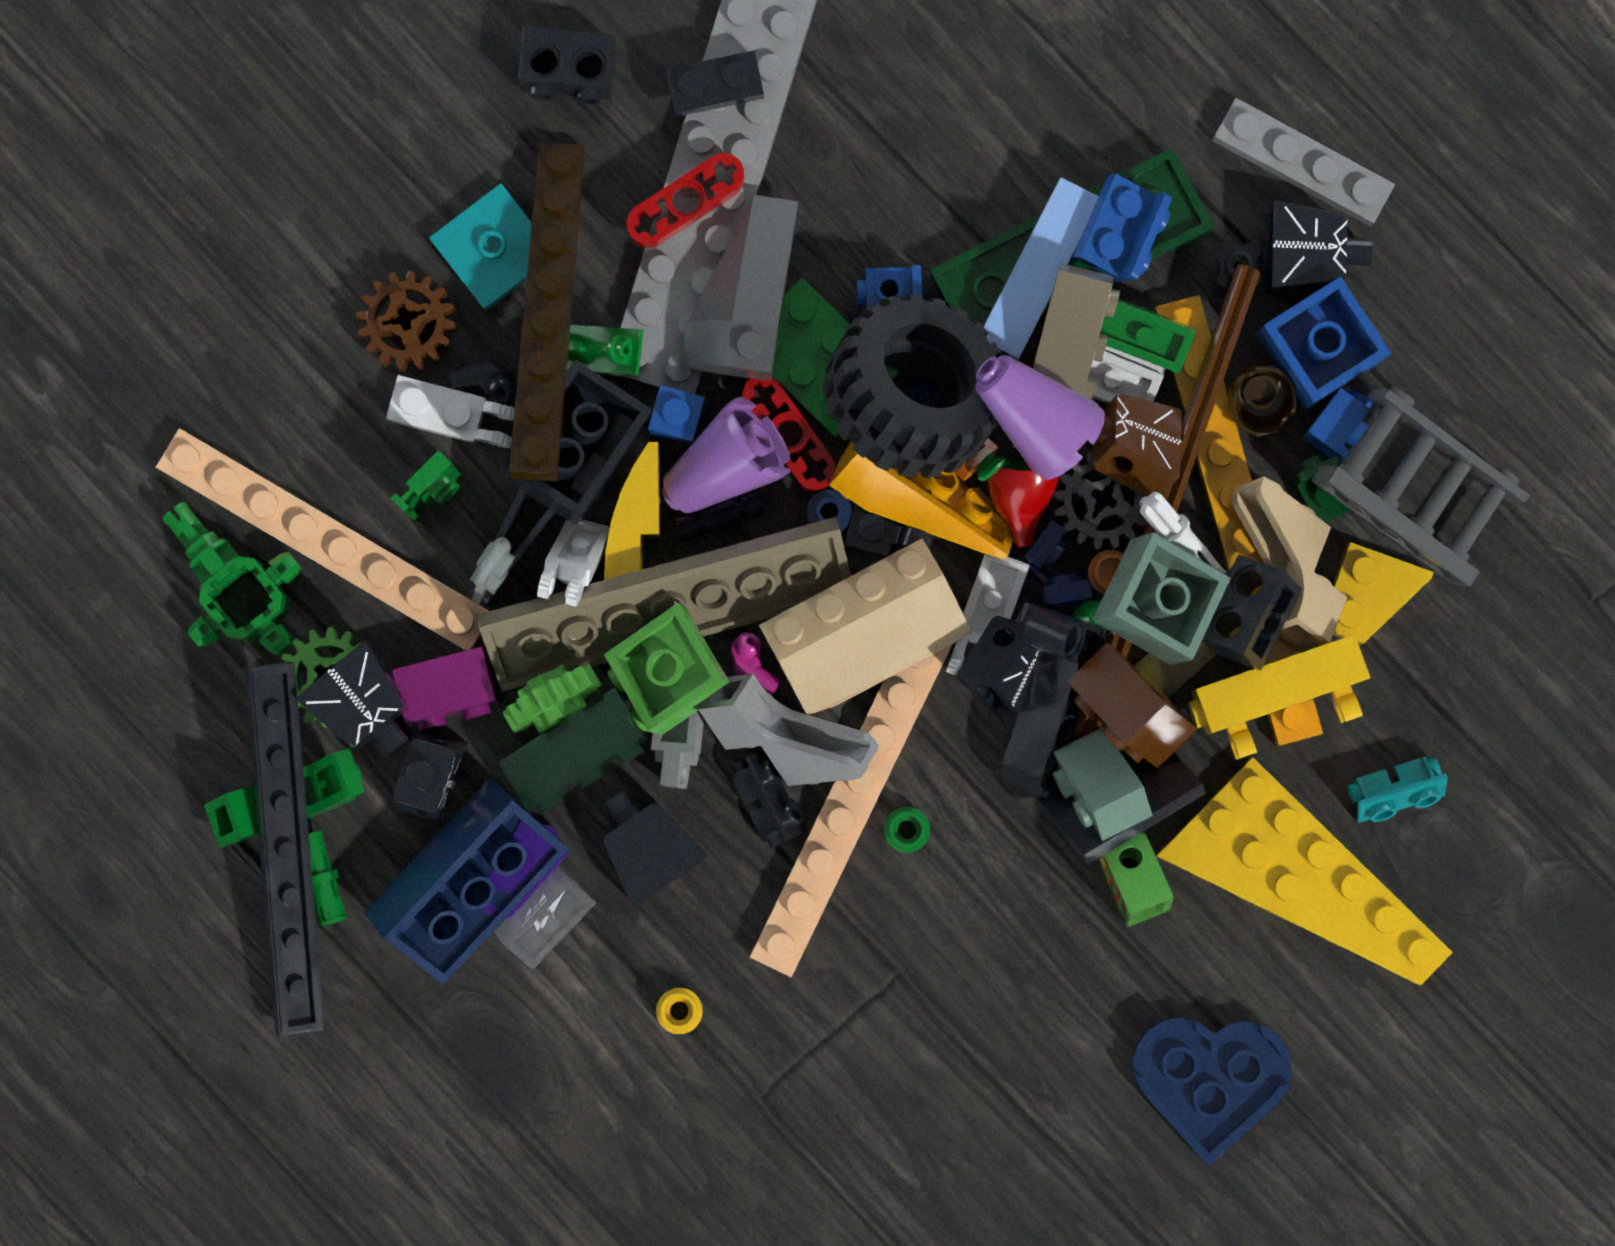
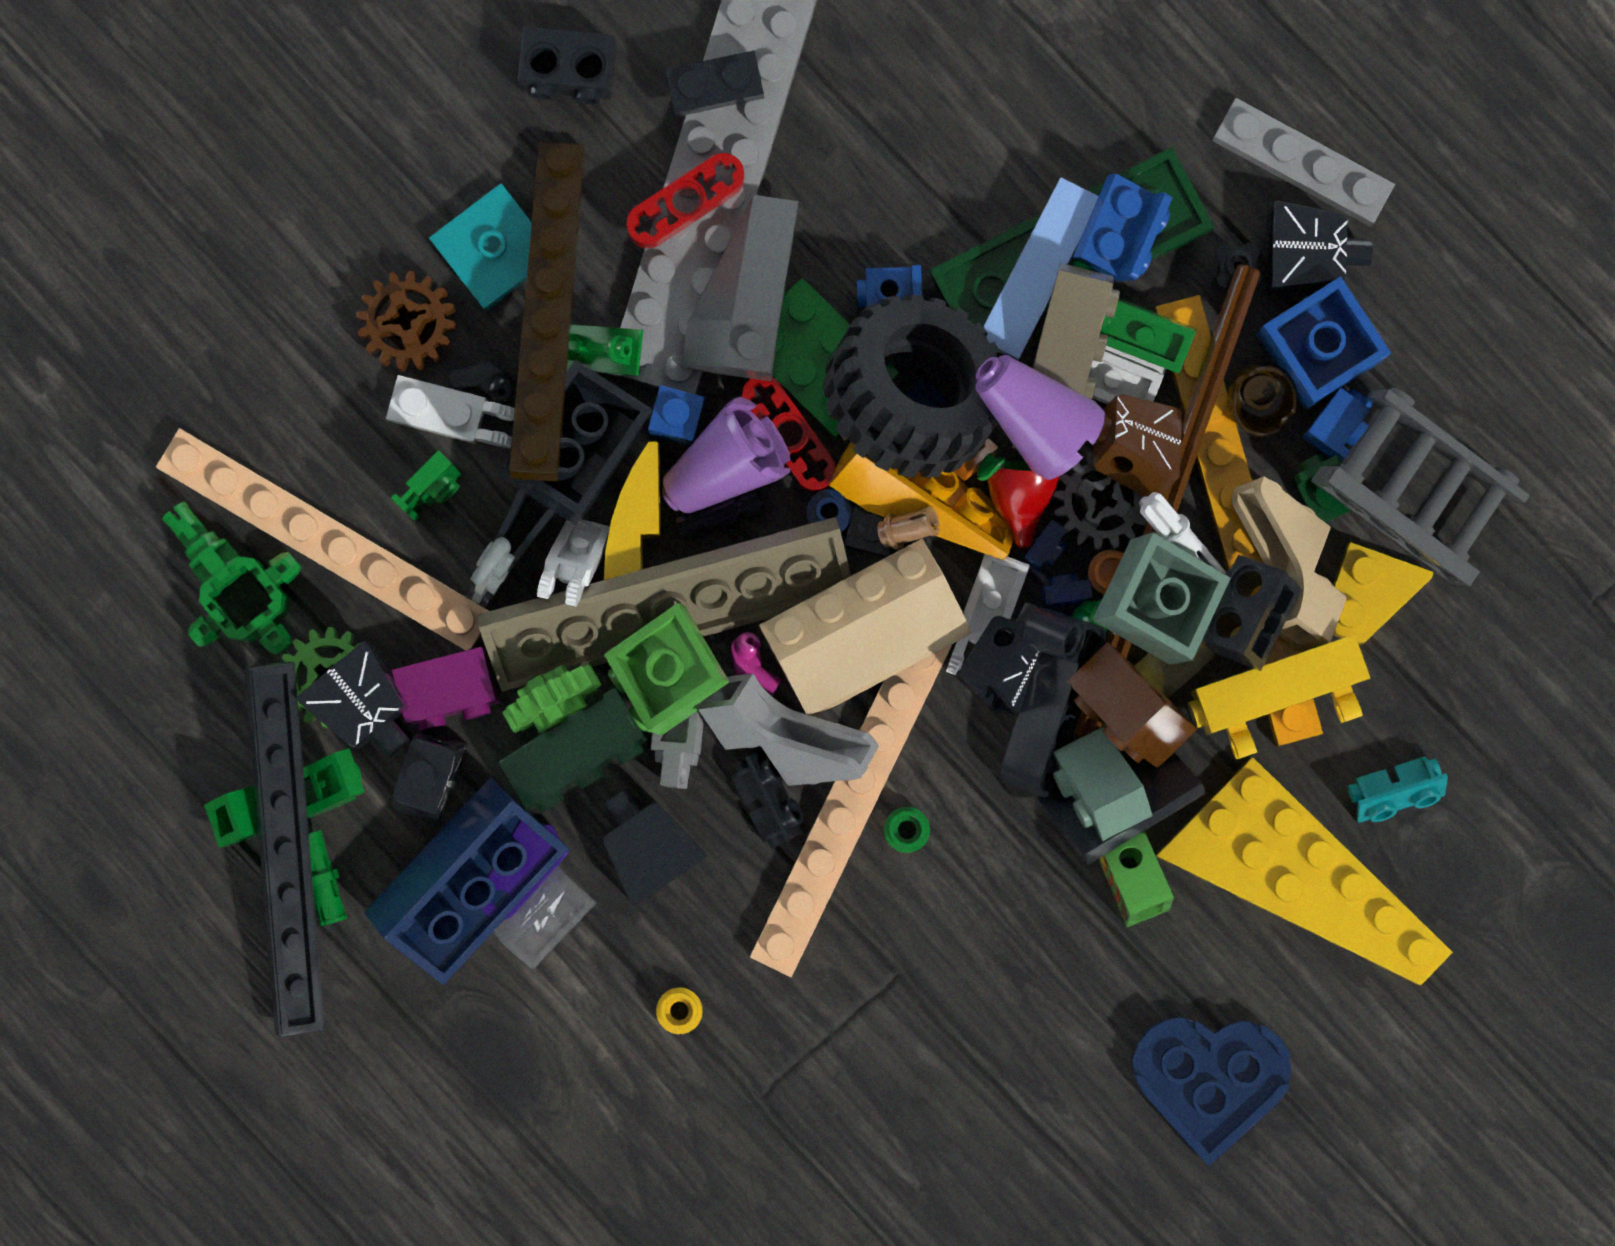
(898, 530): none -> medium nougat pin

